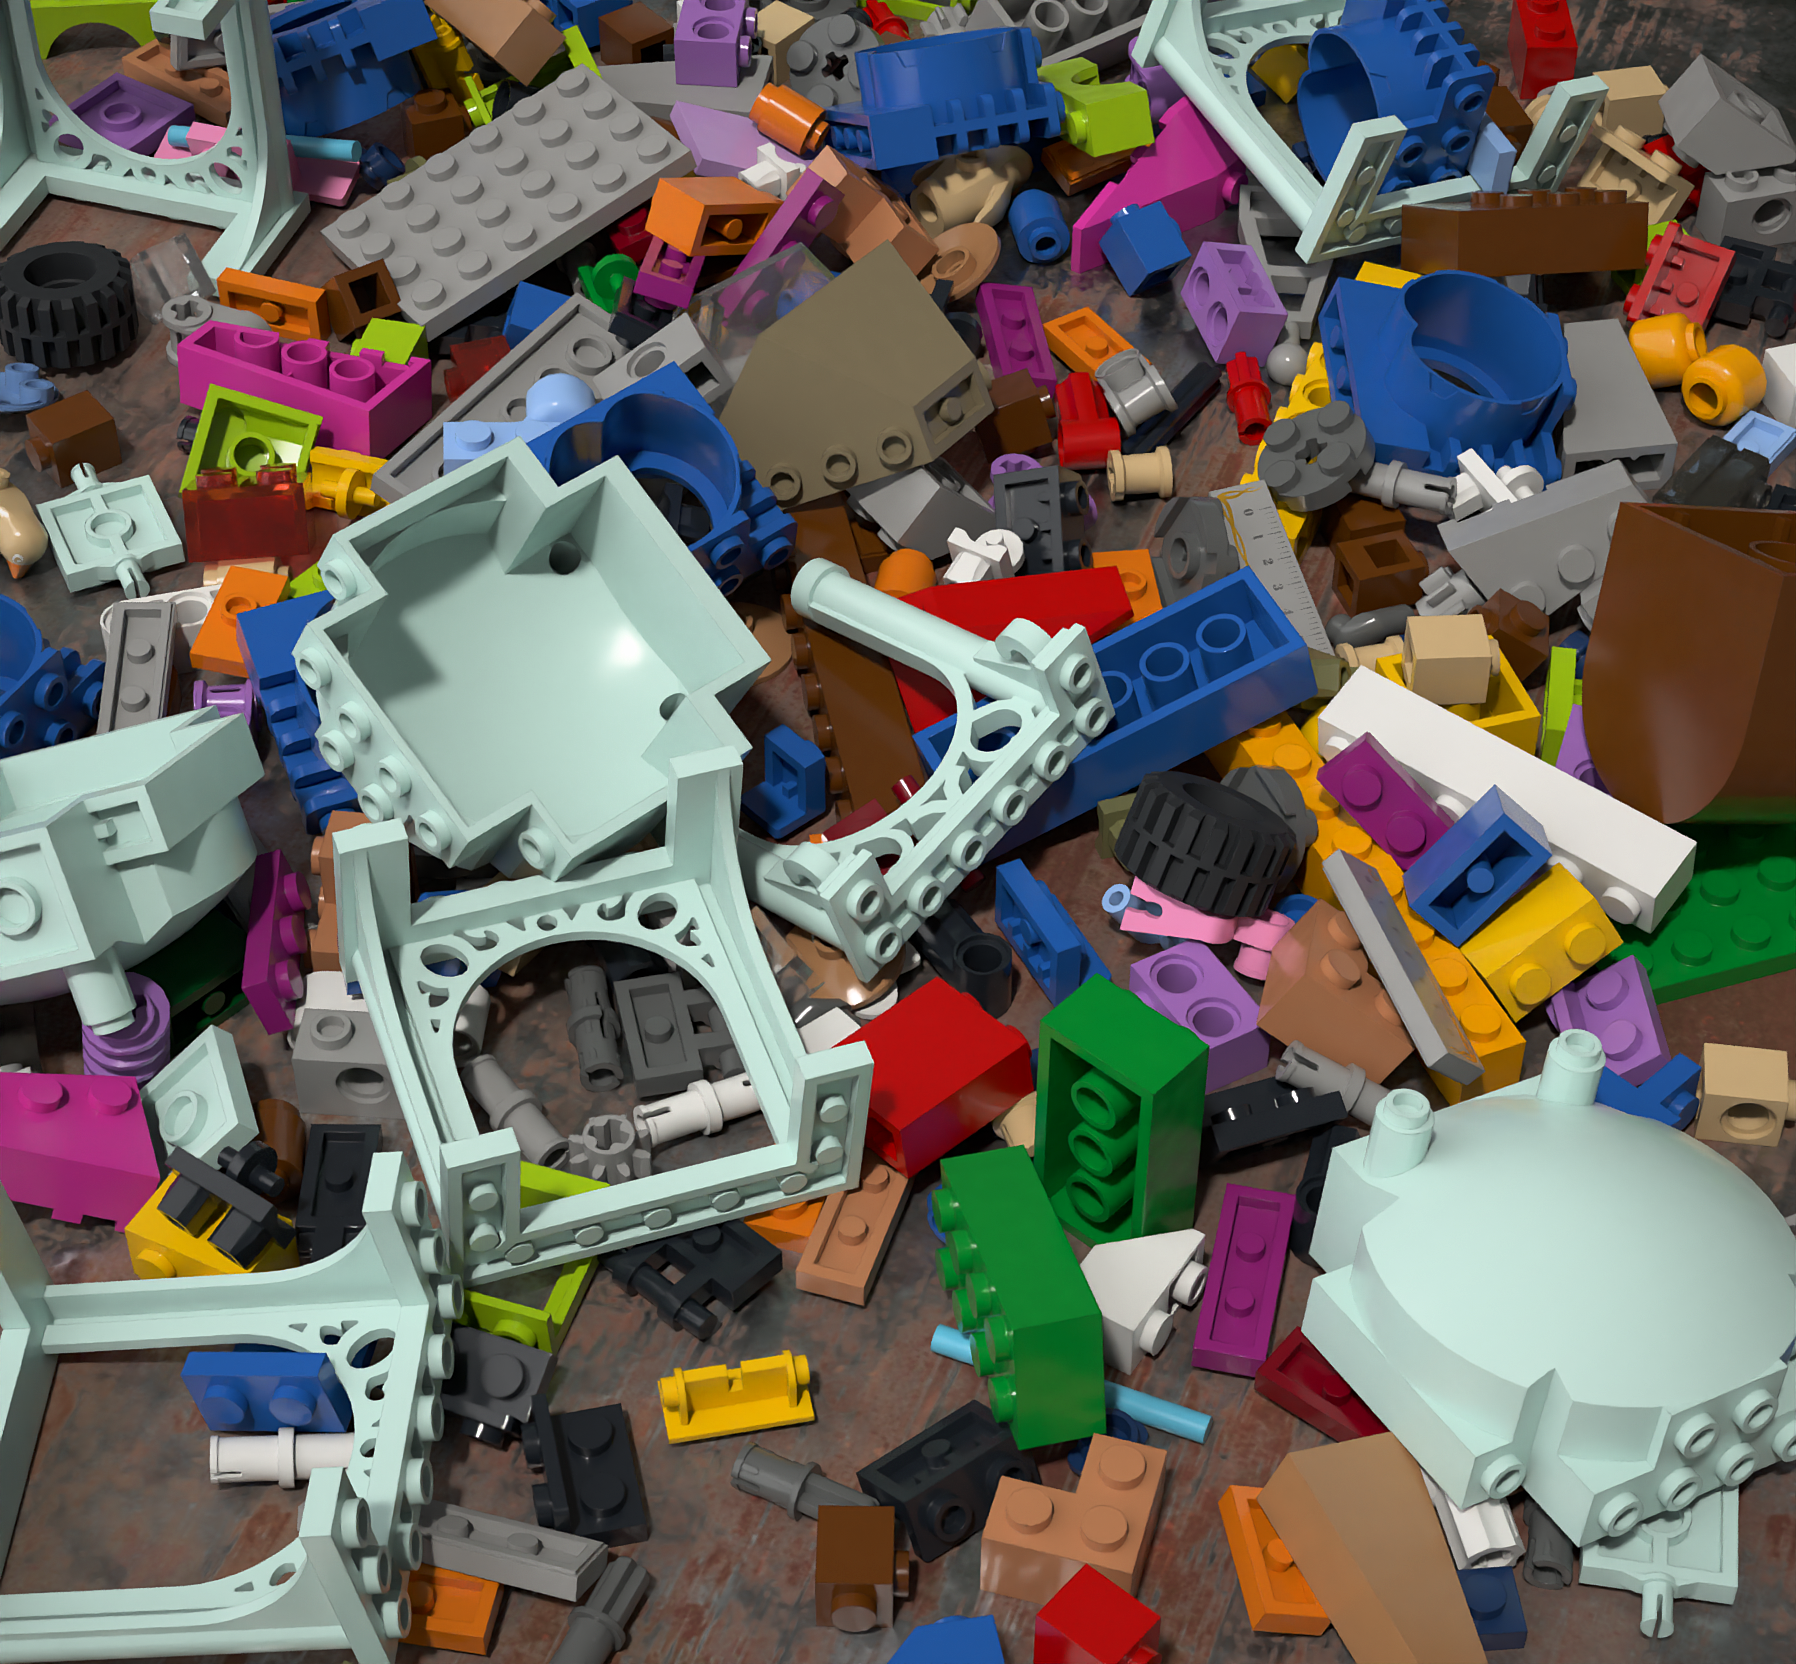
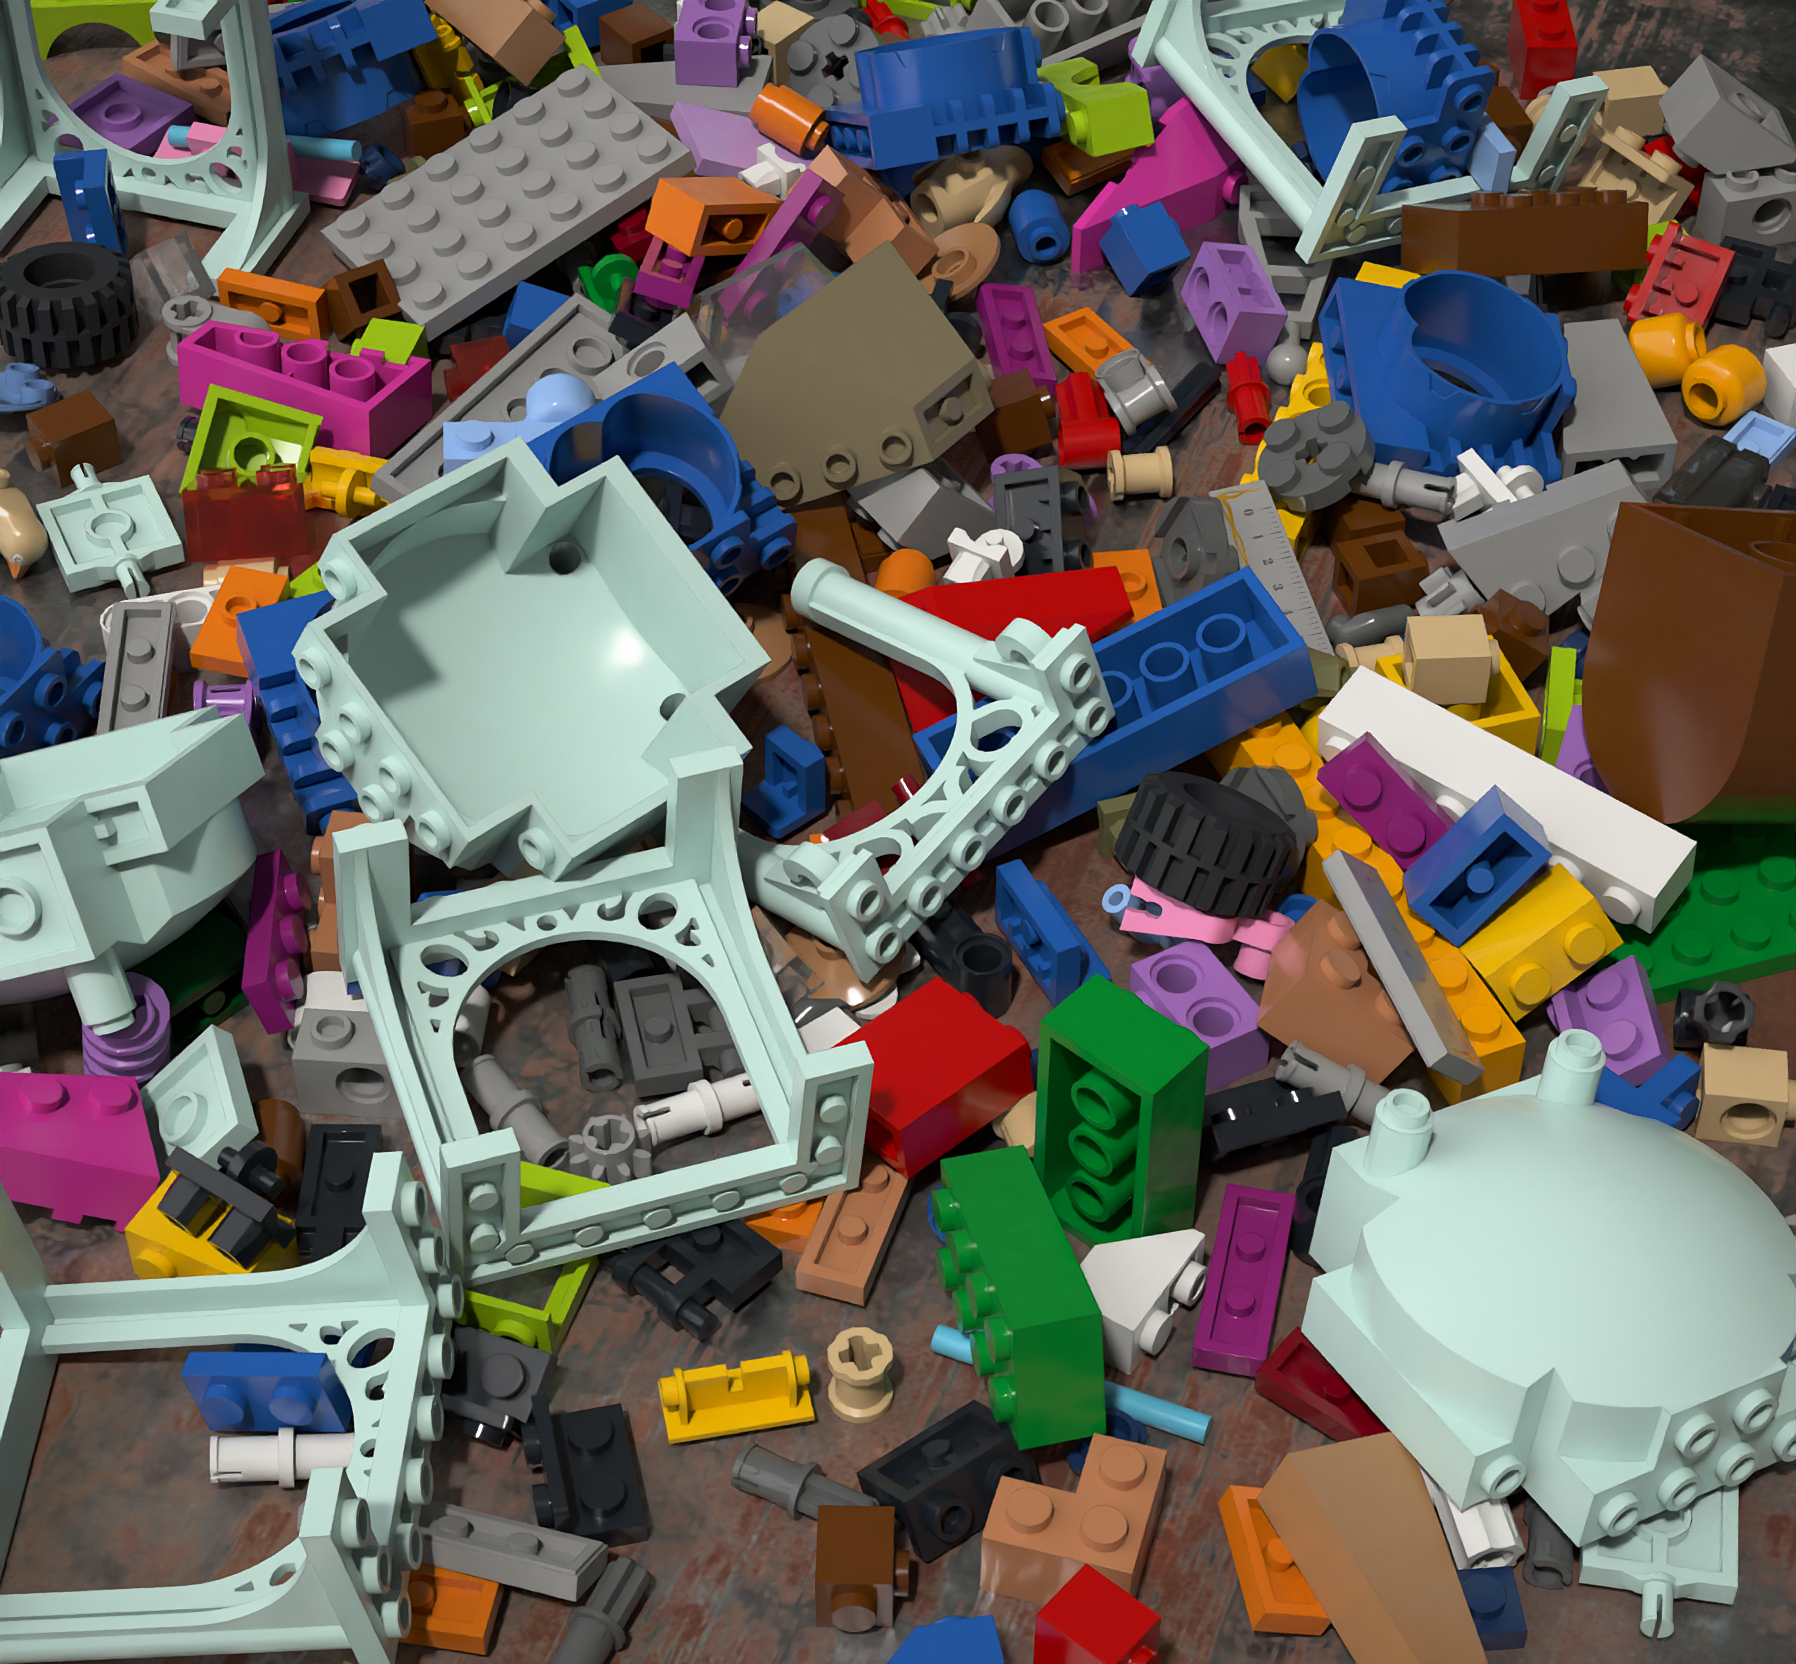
(91, 198): none -> blue bracket
(859, 1383): none -> tan bush
(1712, 1016): none -> black piece

